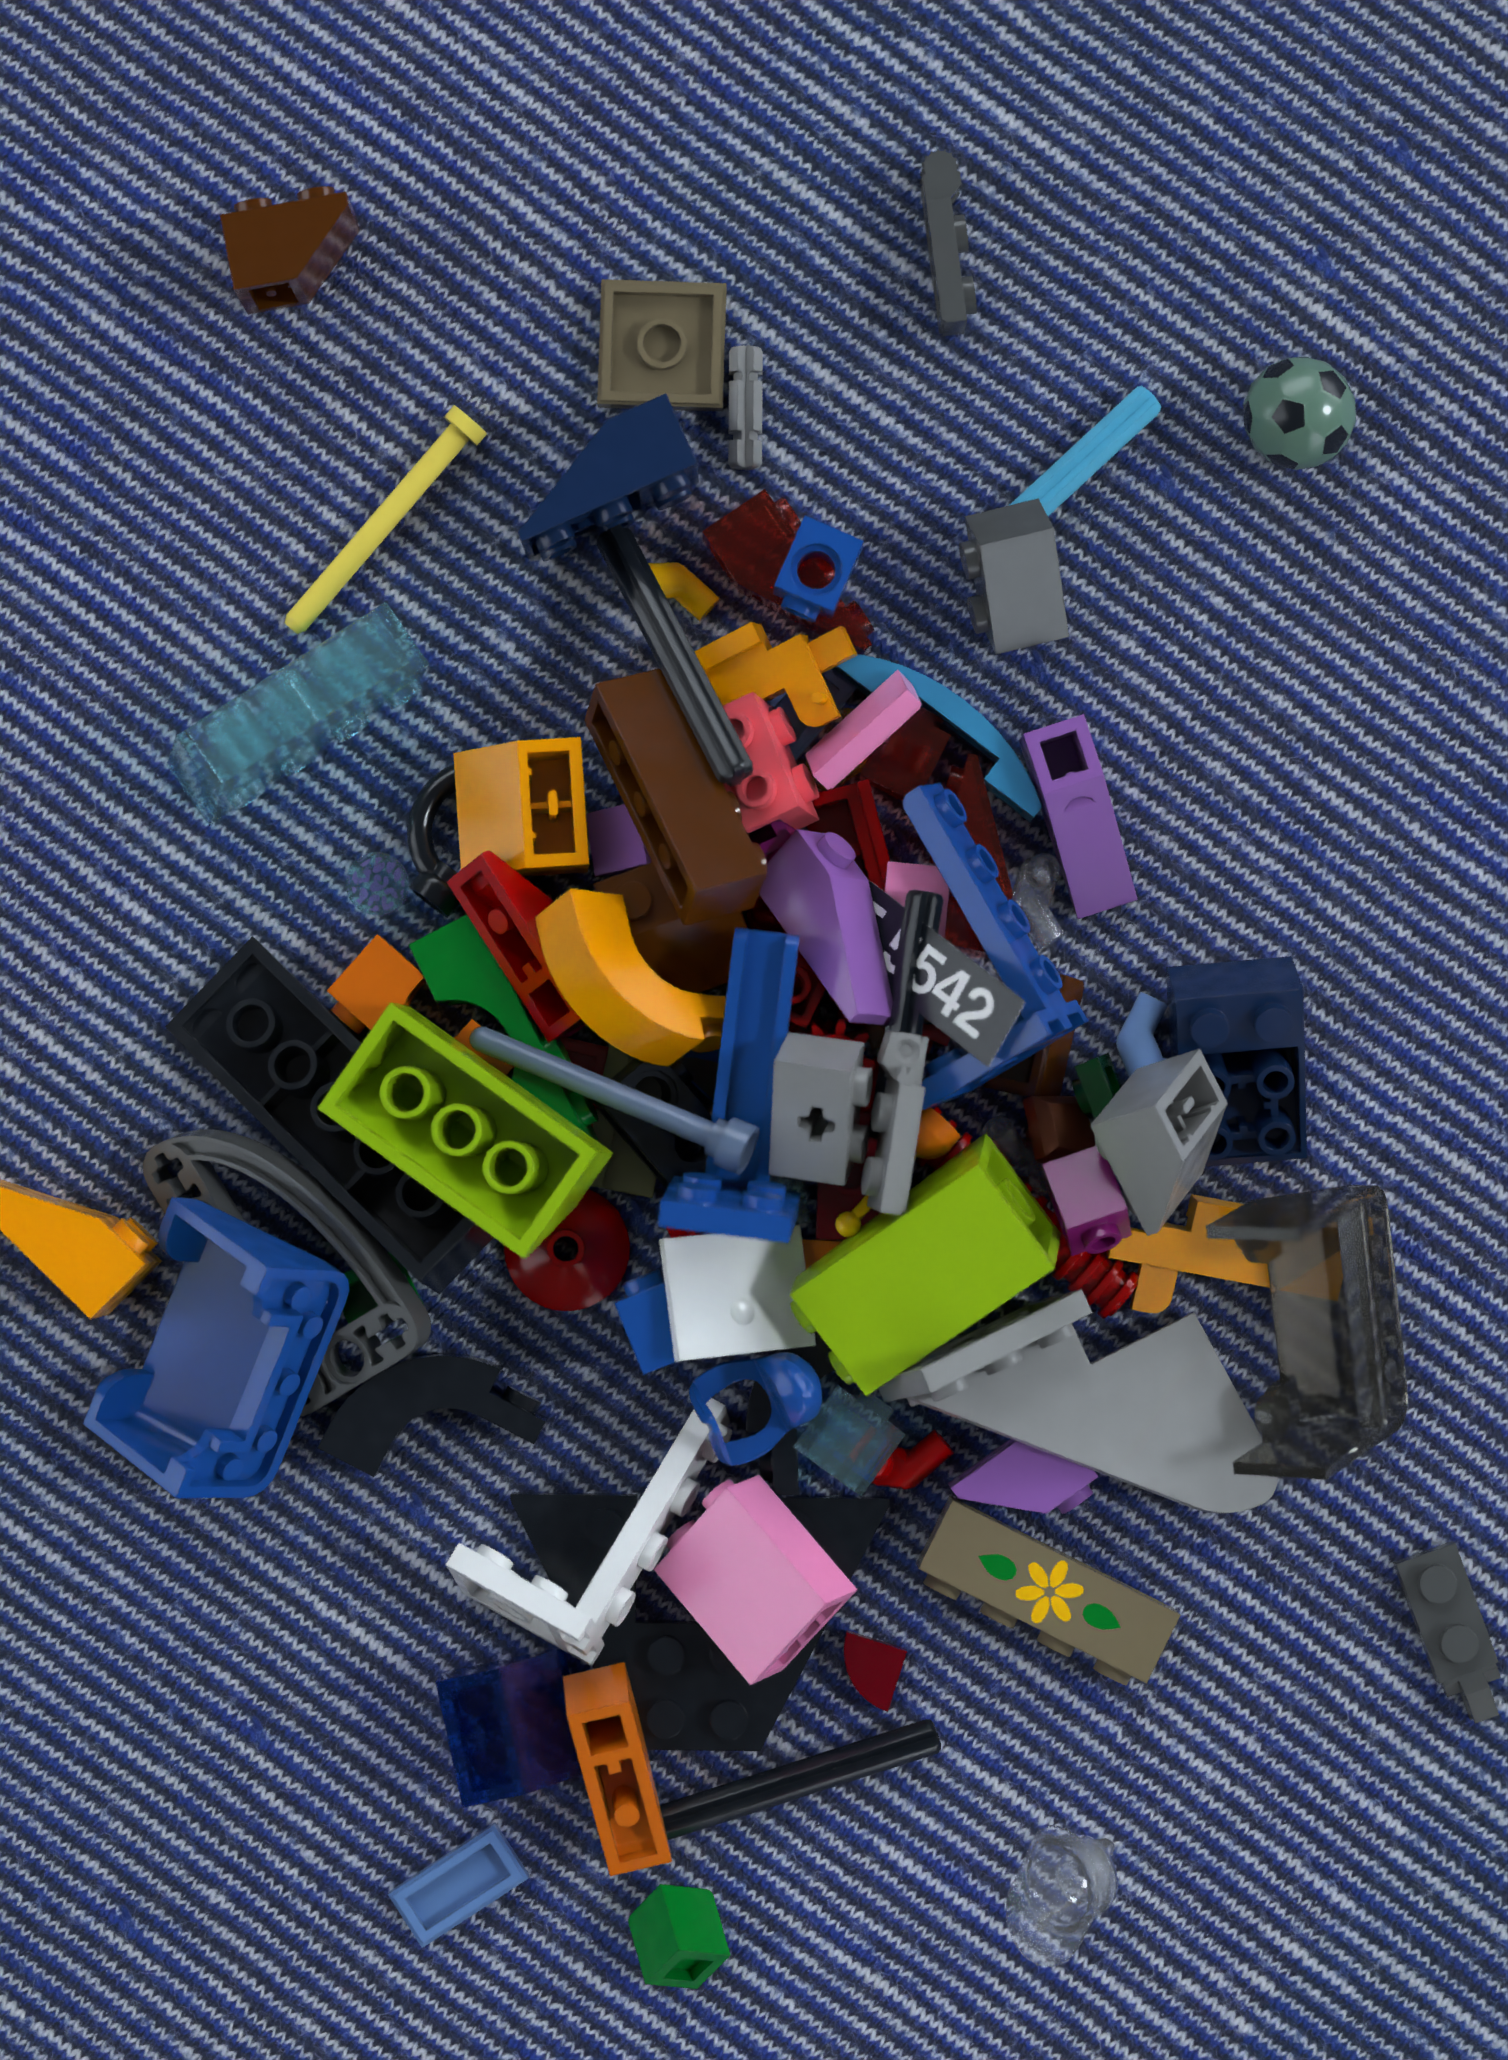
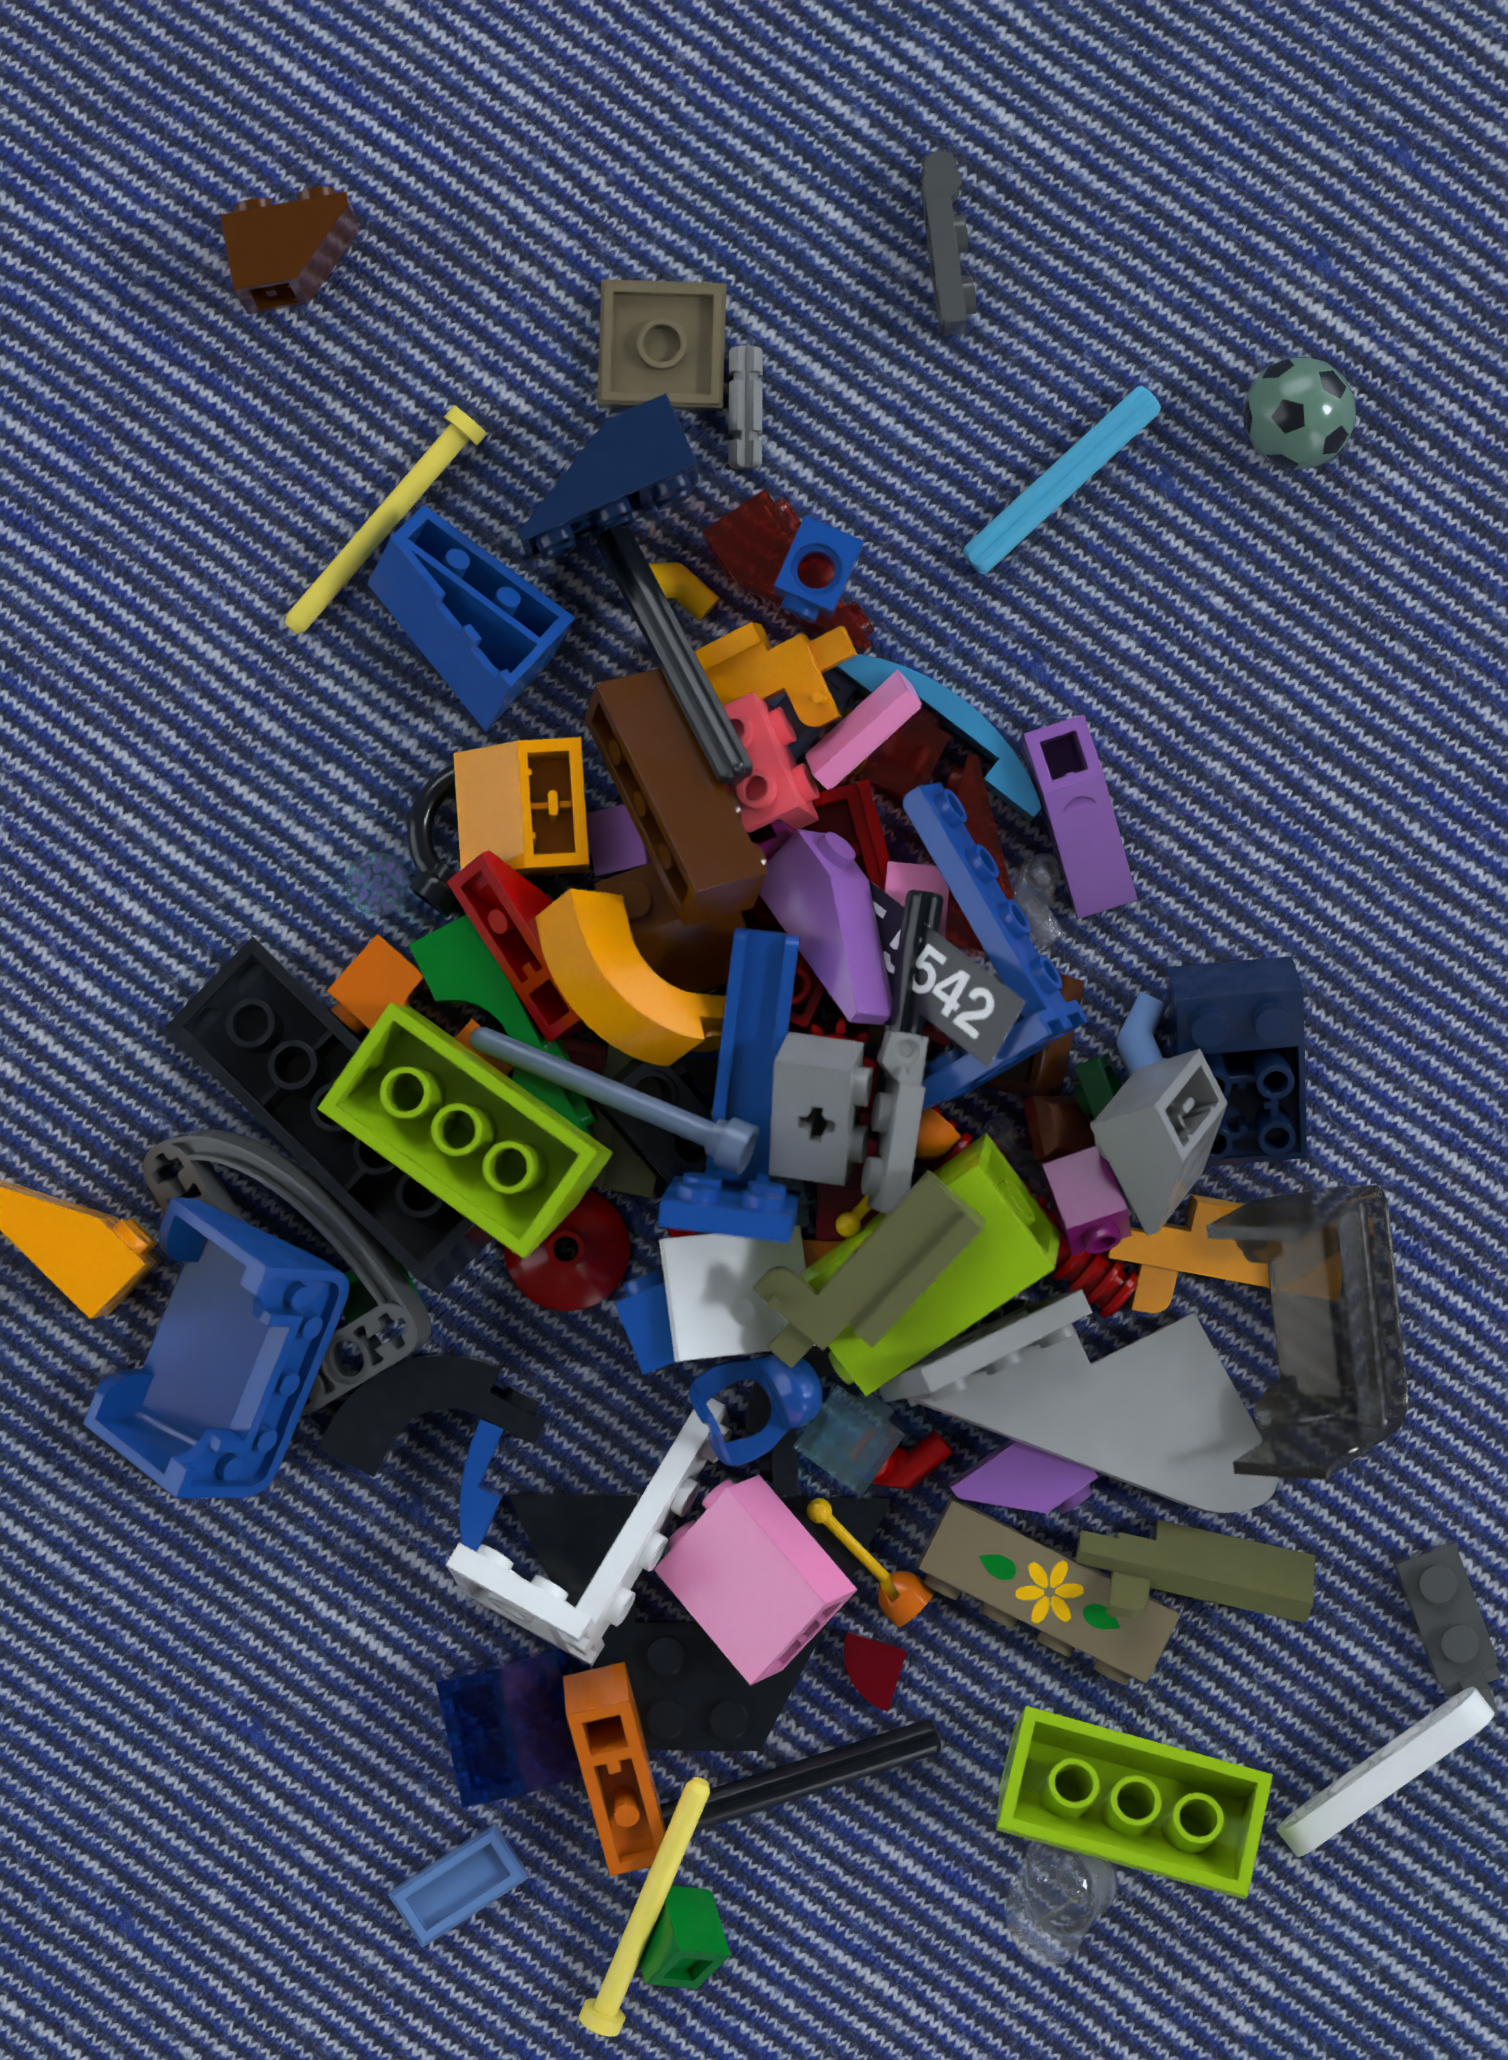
(295, 713): clear light blue wedge -> none
(468, 613): none -> blue wedge
(478, 1500): none -> blue slope
(603, 2013): none -> light yellow bar
(878, 1277): none -> olive piece
(899, 1593): none -> hinge
(1015, 576): dark grey brick -> none
(1133, 1801): none -> lime slope
(1203, 1568): none -> olive piece
(1385, 1771): none -> white beam

